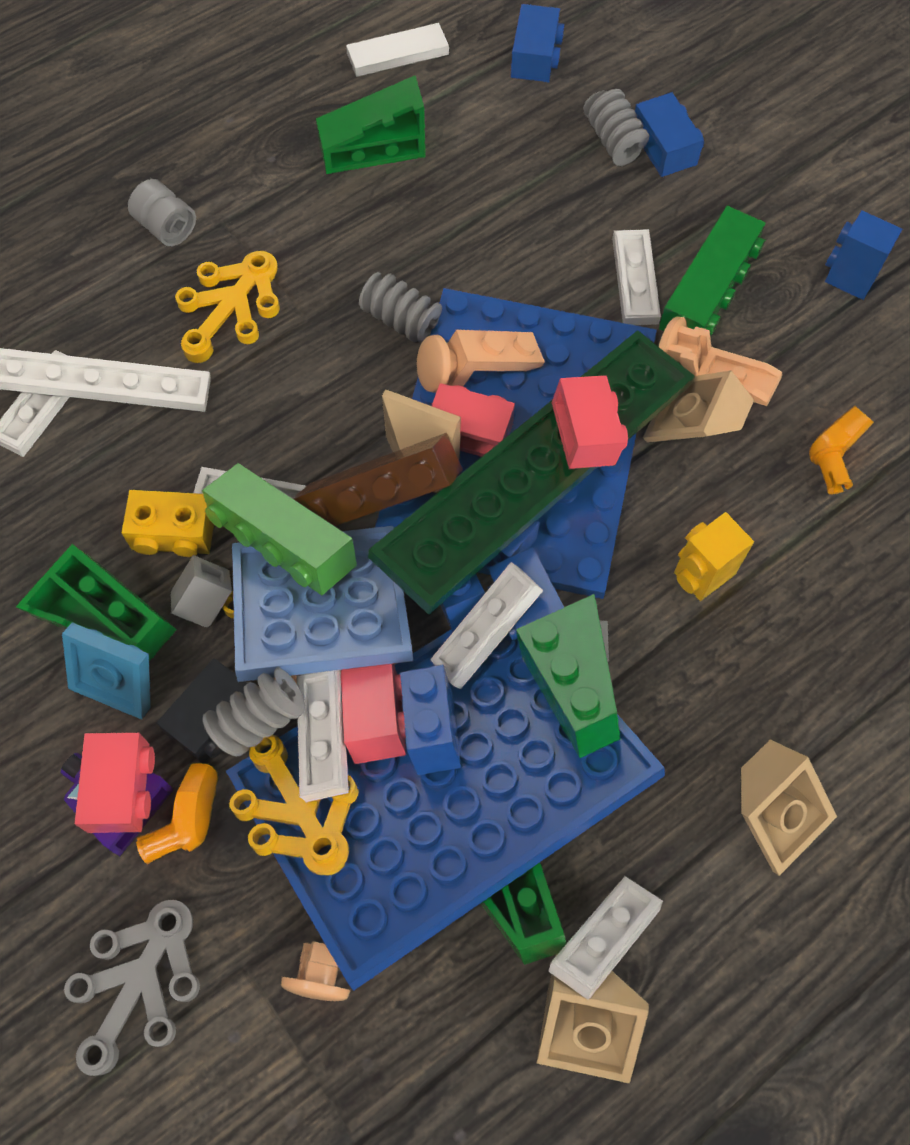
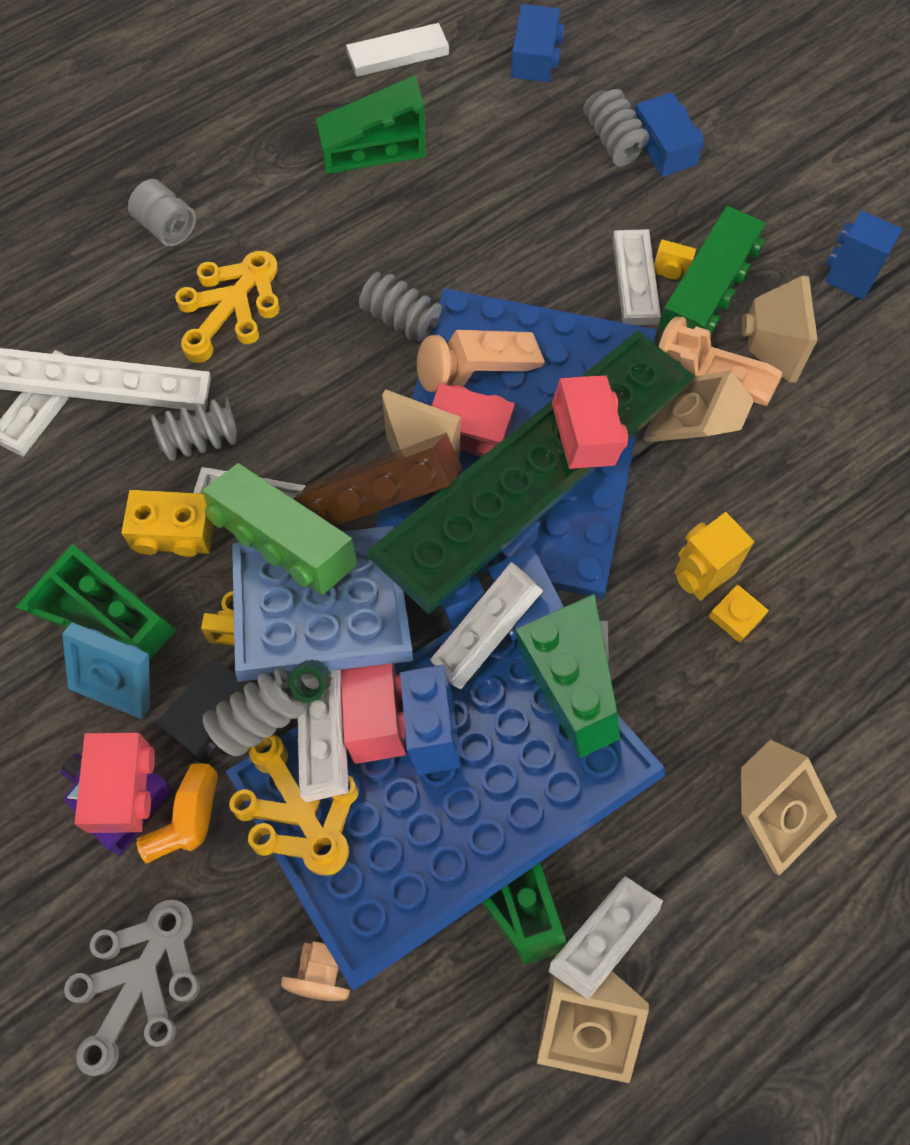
(195, 429): none -> light grey piece
(200, 591): light grey panel -> none
(219, 627): none -> yellow plate
(301, 691): none -> dark green axle
(673, 260): none -> yellow plate
(738, 613): none -> yellow plate
(782, 327): none -> tan slope
(833, 443): light orange arm -> none

